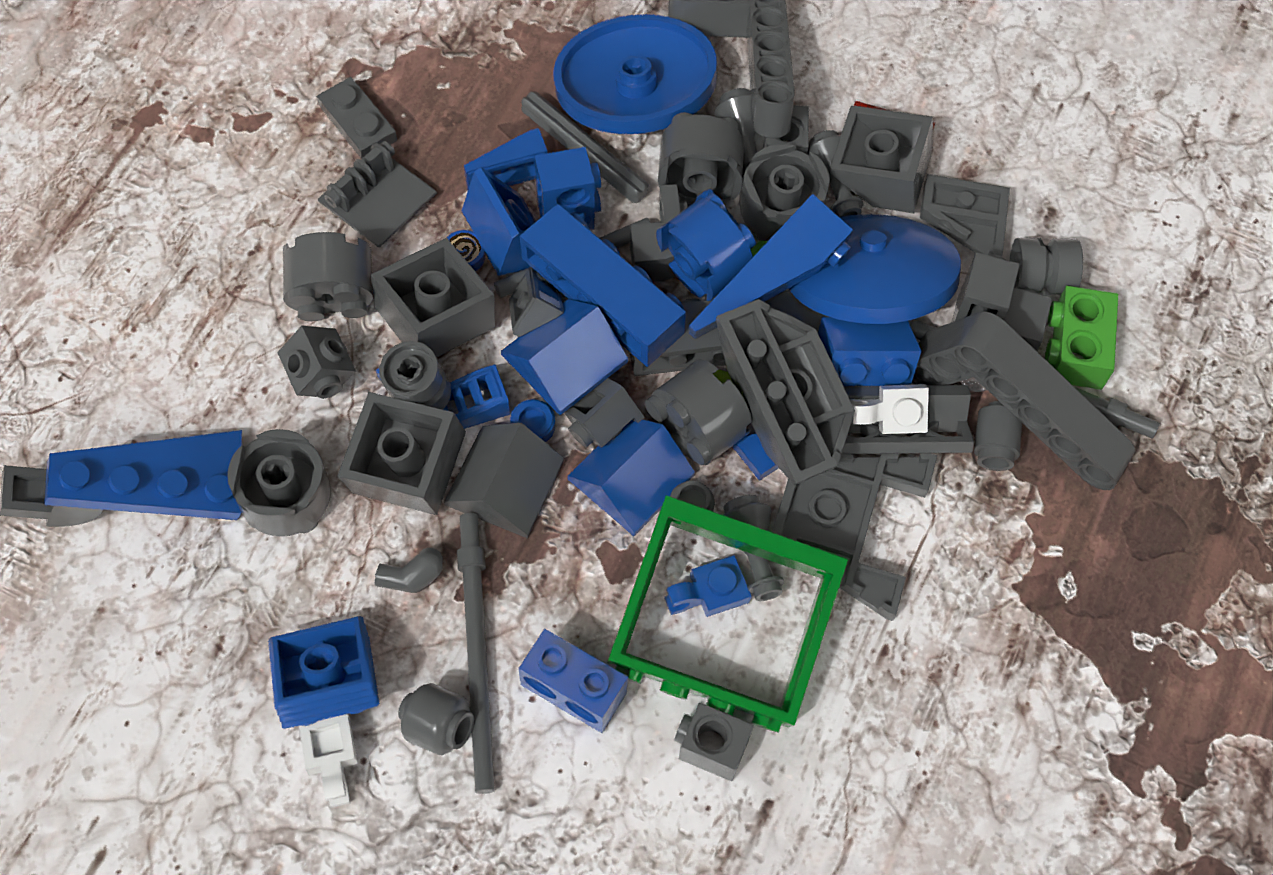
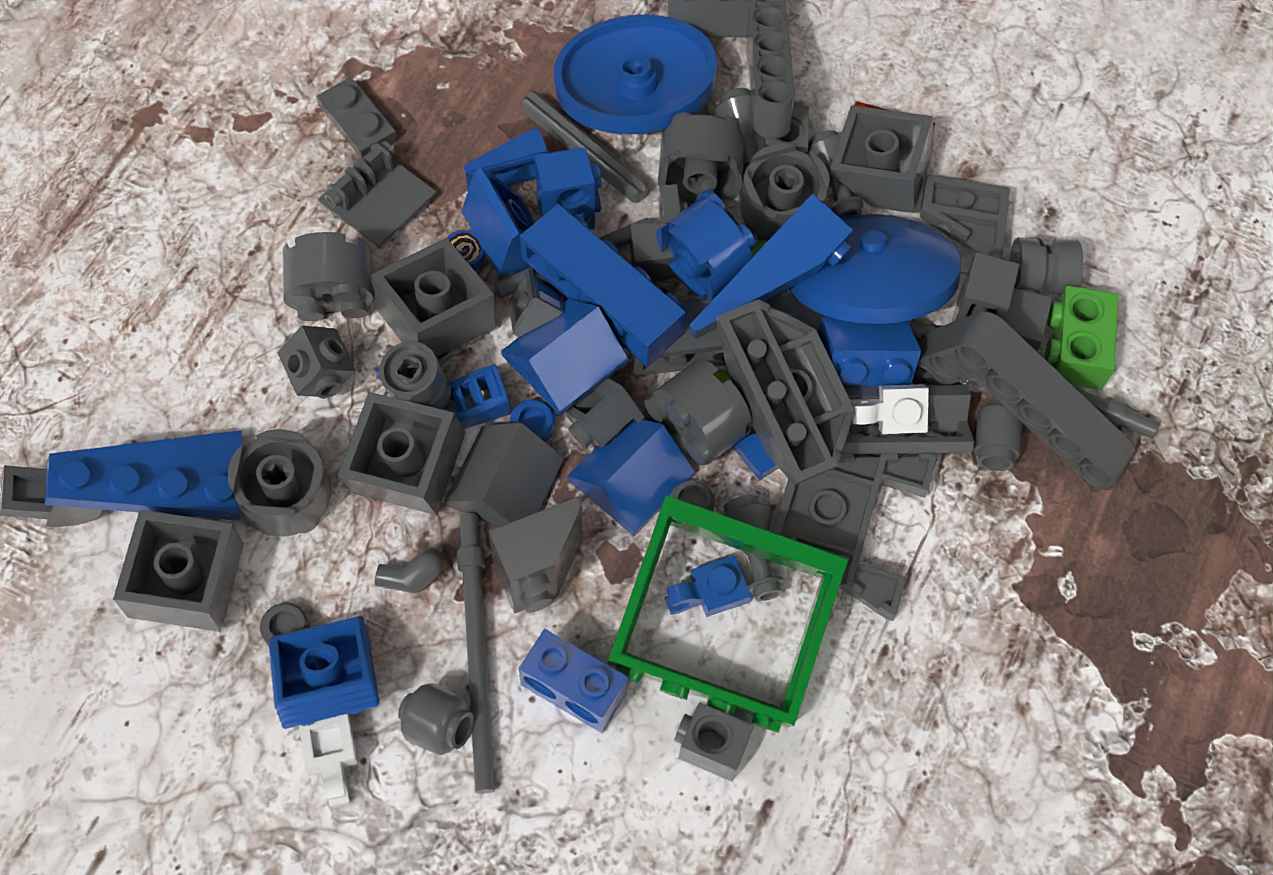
(179, 570): none -> dark grey brick
(282, 619): none -> dark grey tile
(537, 554): none -> dark grey slope

